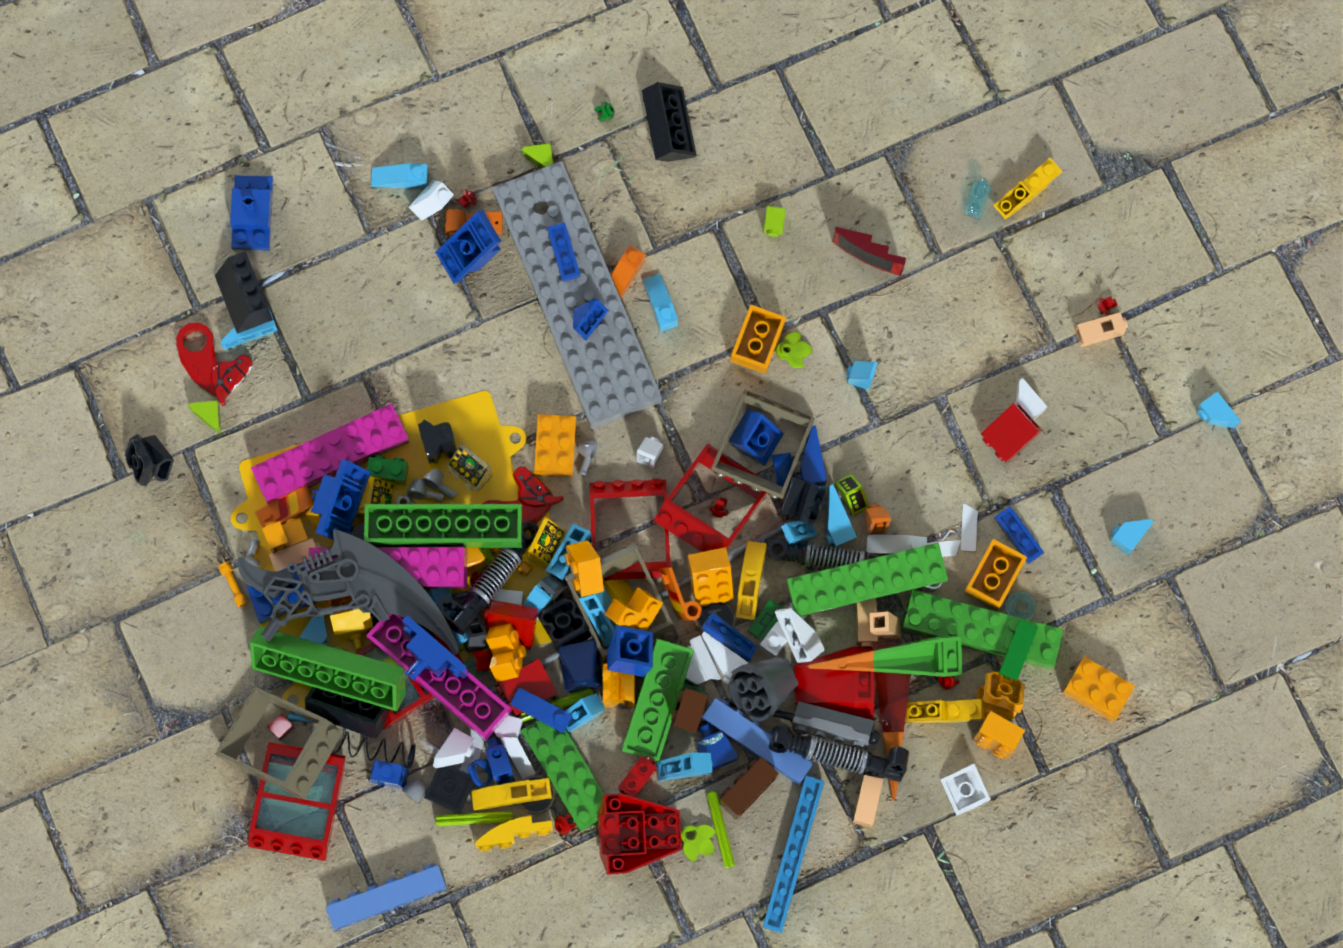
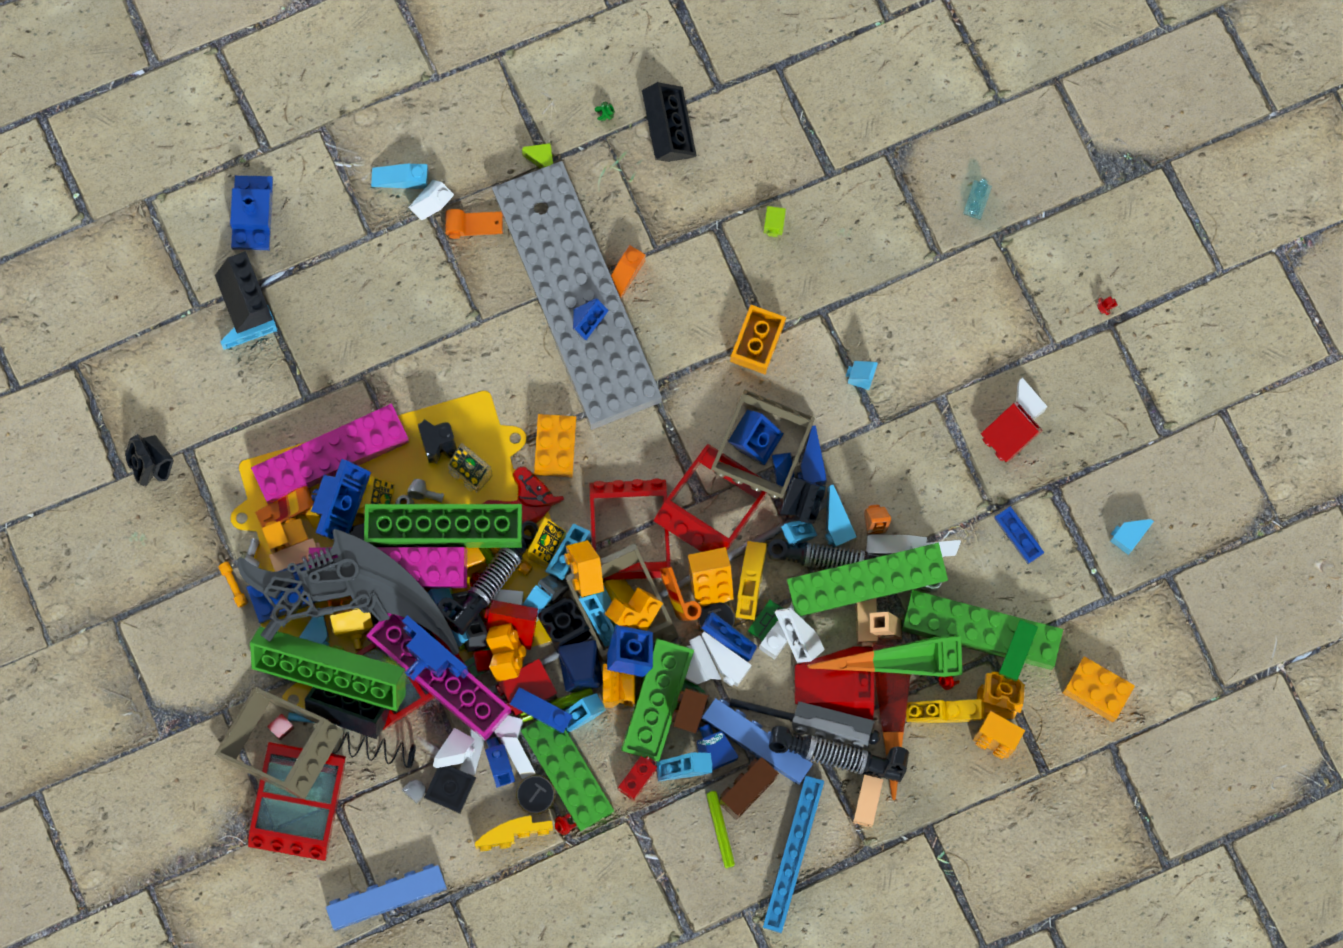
(203, 368): red animal -> none
(208, 412): lime slope -> none
(388, 470): green brick -> none
(388, 774): blue torso -> none
(434, 481): light grey bar -> none
(468, 199): red plate -> none
(469, 247): blue brick -> none
(473, 773): blue piece -> none
(473, 818): lime axle -> none
(511, 794): yellow slope -> none
(563, 252): blue plate -> none
(588, 450): light grey bar -> none
(635, 832): red wedge -> none
(649, 452): white slope -> none
(660, 302): medium azure slope -> none
(700, 843): lime plate -> none
(719, 508): red plate -> none
(762, 686): dark grey cone -> none
(796, 350): lime plate -> none
(852, 494): slope -> none
(873, 254): slope -> none
(966, 789): white slope -> none
(969, 528): white sticker -> none
(995, 575): light orange brick -> none
(1027, 189): yellow slope -> none
(1027, 599): clear light blue piece -> none
(1101, 329): light nougat brick -> none
(1217, 412): medium azure slope -> none

